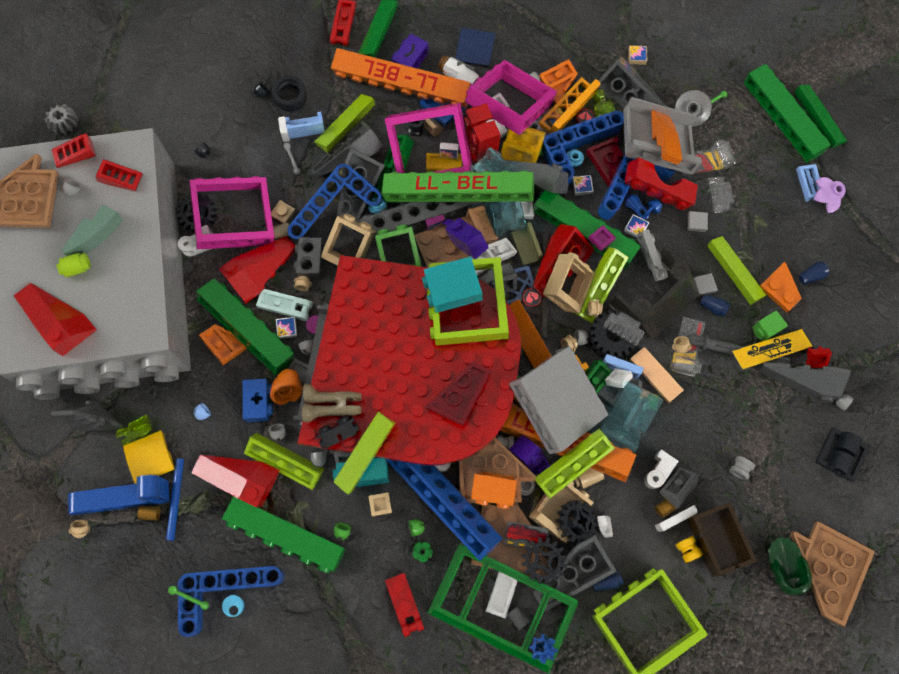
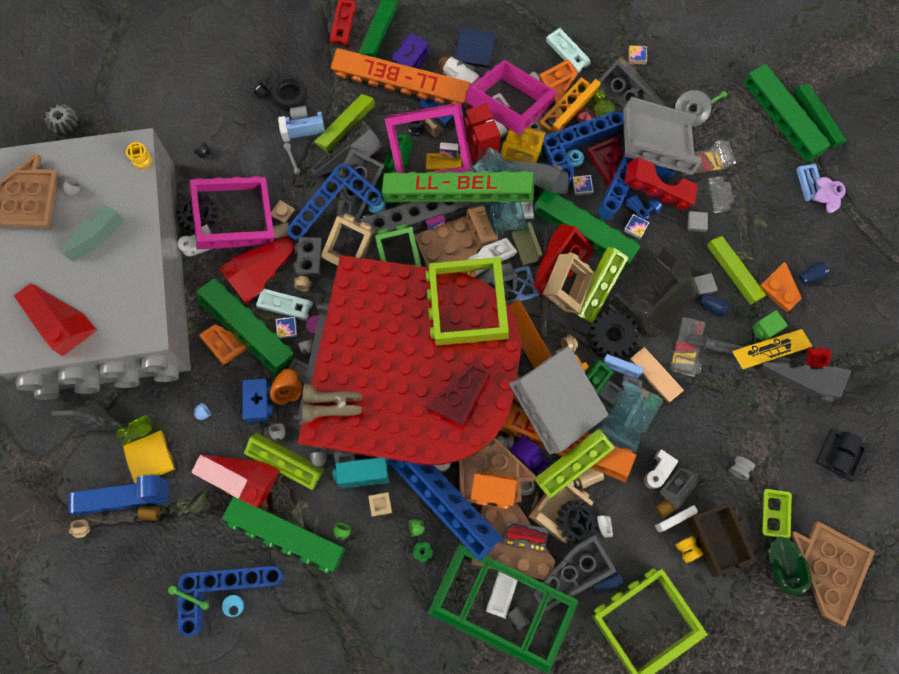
(73, 264): lime brick -> none
(81, 154): red slope -> none
(110, 180): red slope -> none
(138, 155): none -> yellow wheel
(175, 499): blue bar -> none
(298, 112): none -> light grey hinge
(343, 427): black hinge -> none
(364, 452): lime slope -> none
(404, 603): red plate -> none
(452, 285): teal brick -> none
(466, 237): dark purple hinge -> none
(531, 297): tile -> none
(539, 653): blue gear -> none
(553, 555): black gear -> none
(568, 49): none -> light aqua plate
(581, 336): light grey hinge -> none
(594, 308): tan plate -> none
(602, 238): magenta tile -> none
(618, 378): white tile -> none
(628, 324): clear piece -> none
(651, 255): light grey hinge -> none
(666, 136): orange slope -> none
(681, 344): tan plate -> none
(782, 515): none -> lime piece
(844, 402): light grey hinge -> none

